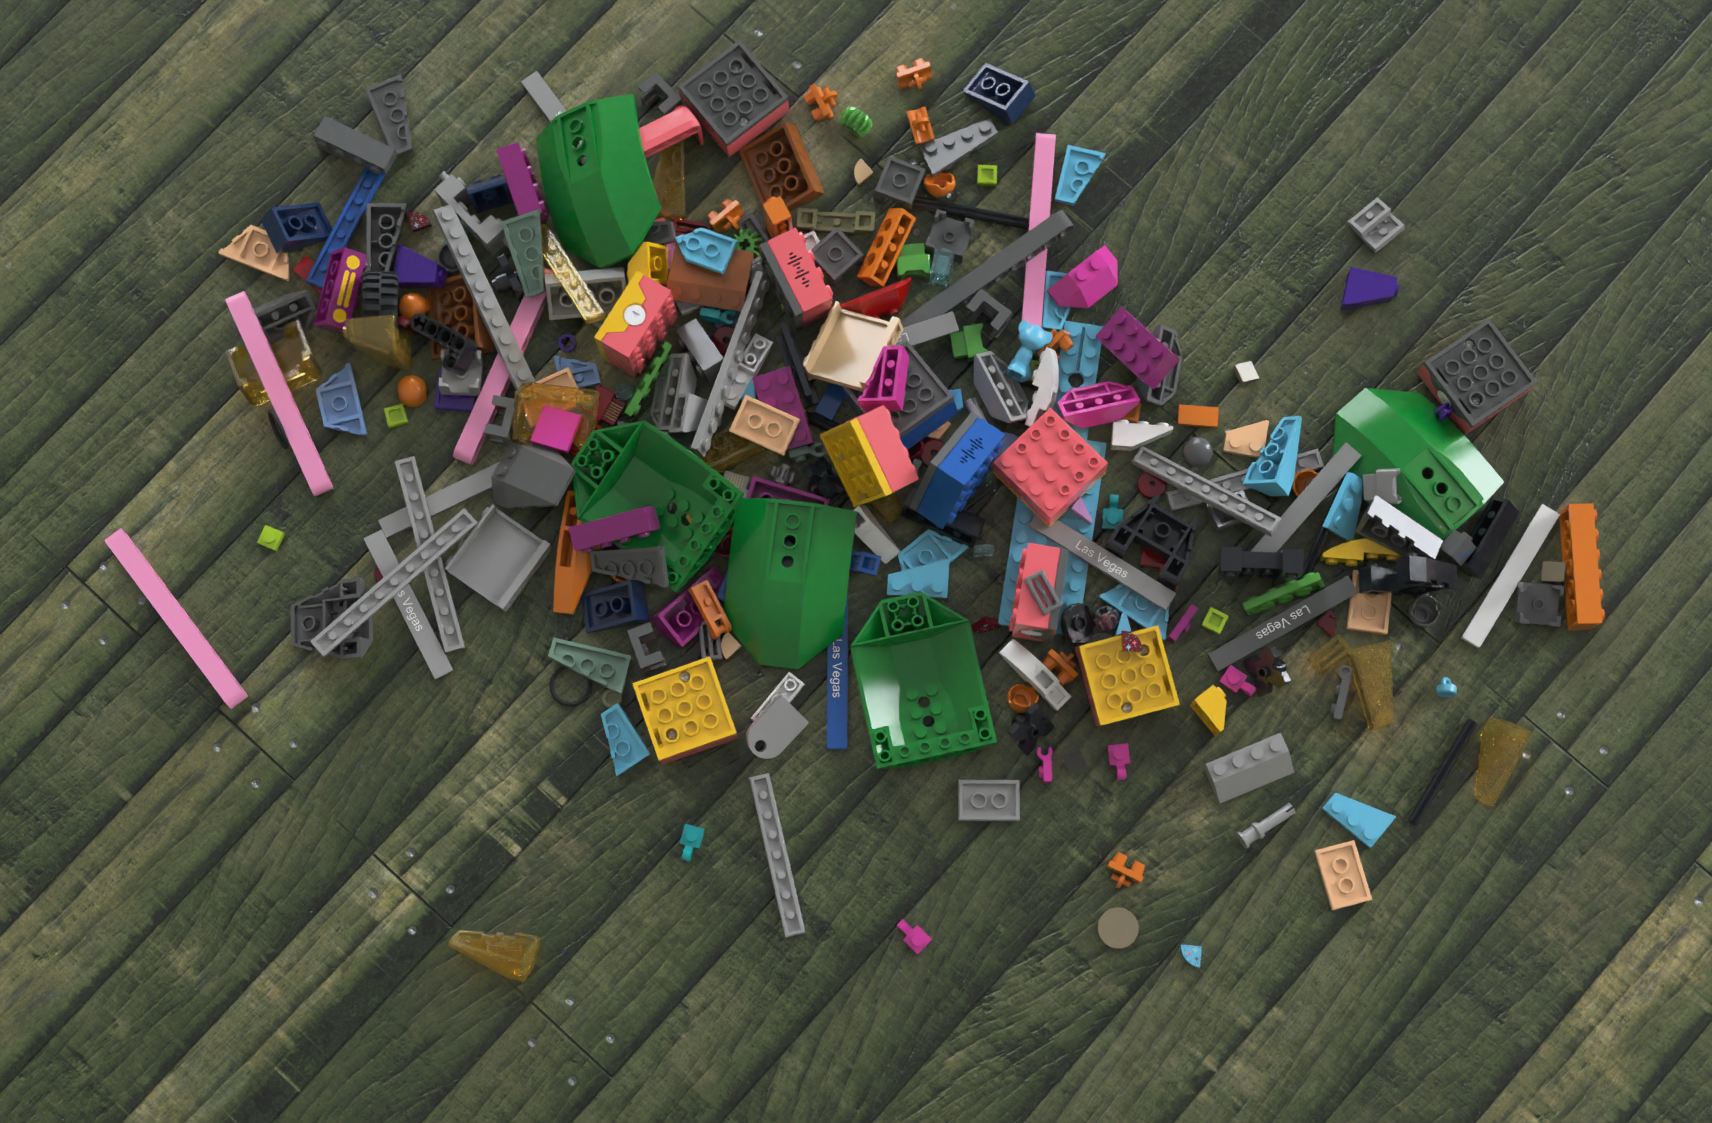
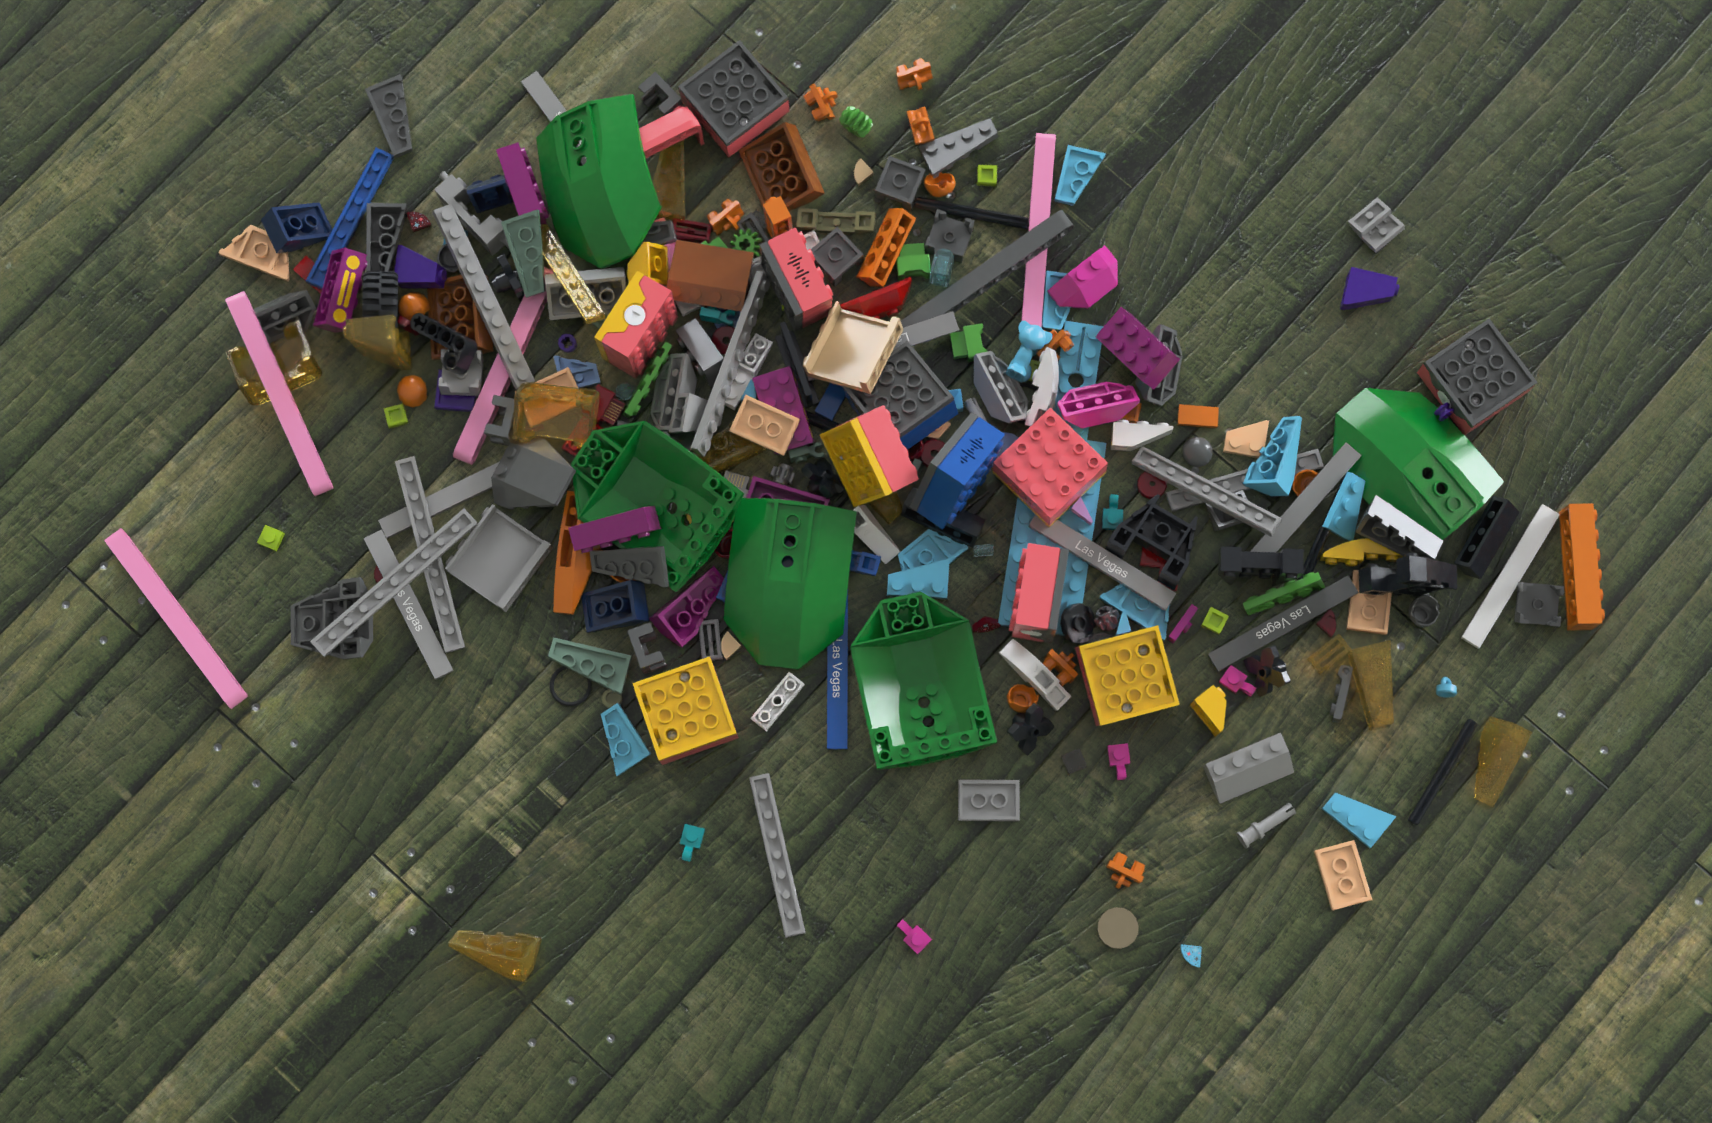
(274, 418): black tyre -> none
(341, 403): medium blue wing -> none
(354, 146): dark grey wedge -> none
(556, 429): dark pink tile -> none
(707, 249): medium azure tile -> none
(710, 609): orange plate -> none
(776, 727): light grey tile -> none
(887, 381): dark pink wedge -> none
(993, 309): dark grey panel -> none
(1000, 92): dark blue slope -> none
(1045, 770): dark pink plate -> none
(1051, 608): flat silver tile -> none
(1130, 642): dark red tile -> none
(1245, 372): slope -> none
(1383, 485): light grey piece -> none
(1458, 547): dark grey brick -> none
(1553, 572): dark tan slope -> none

